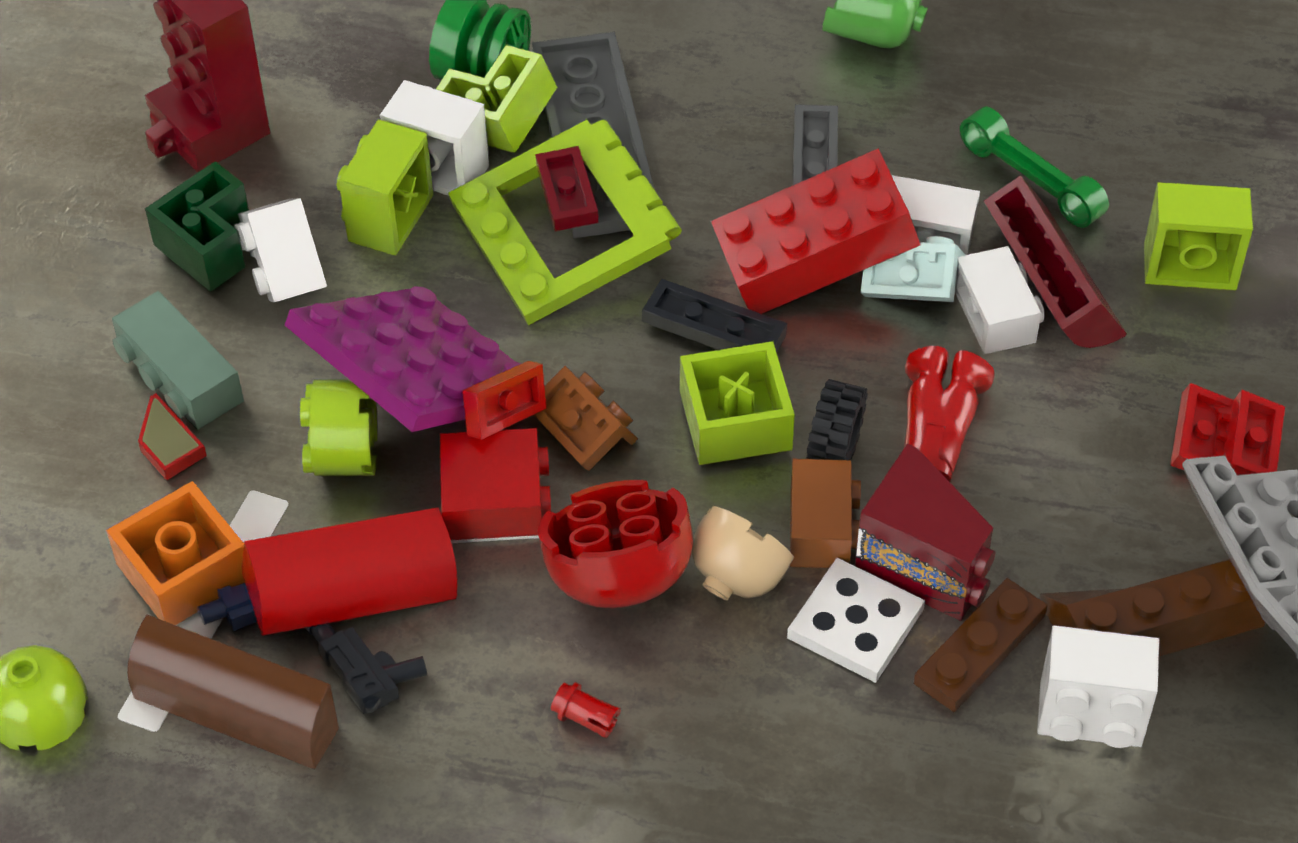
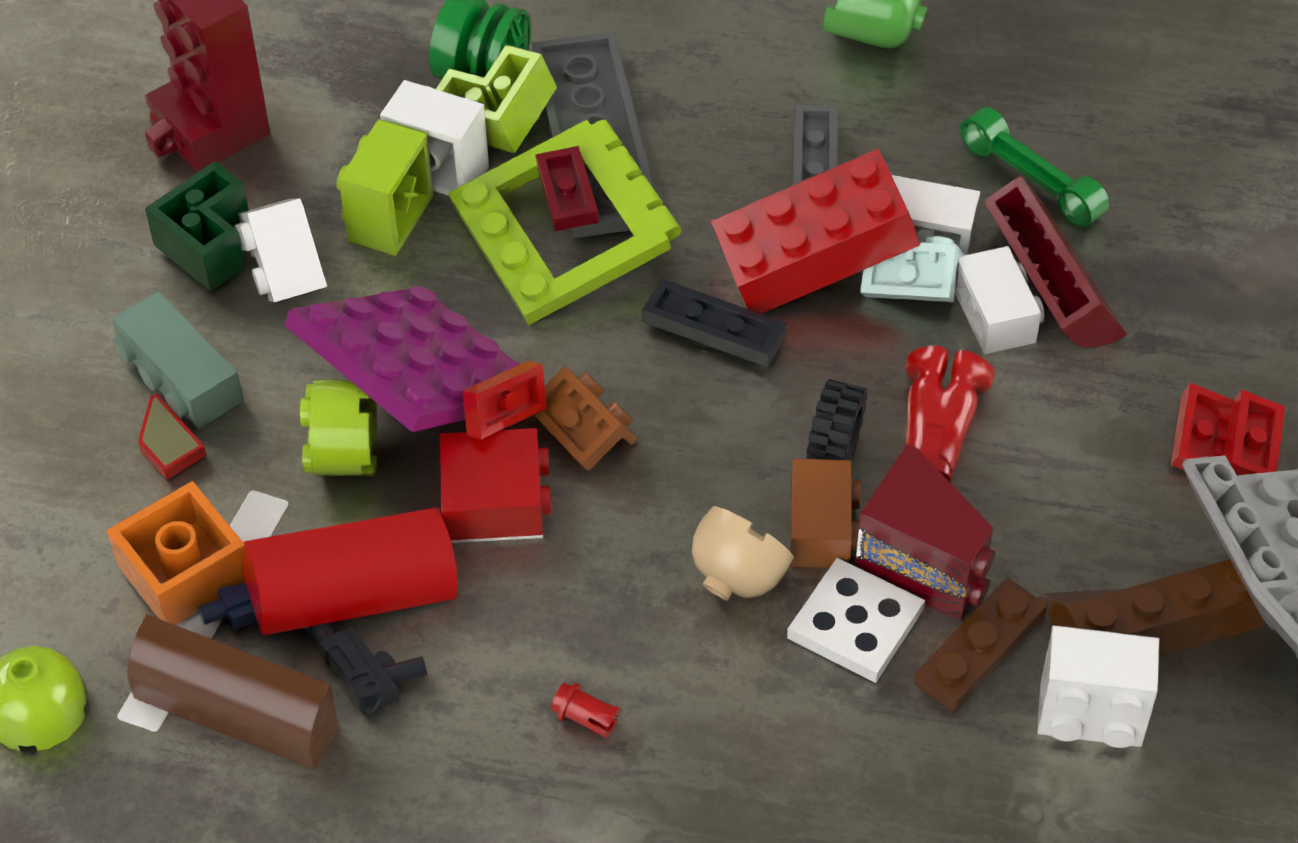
(617, 543): red cylinder -> none
(736, 403): lime brick -> none
(1197, 236): lime brick -> none

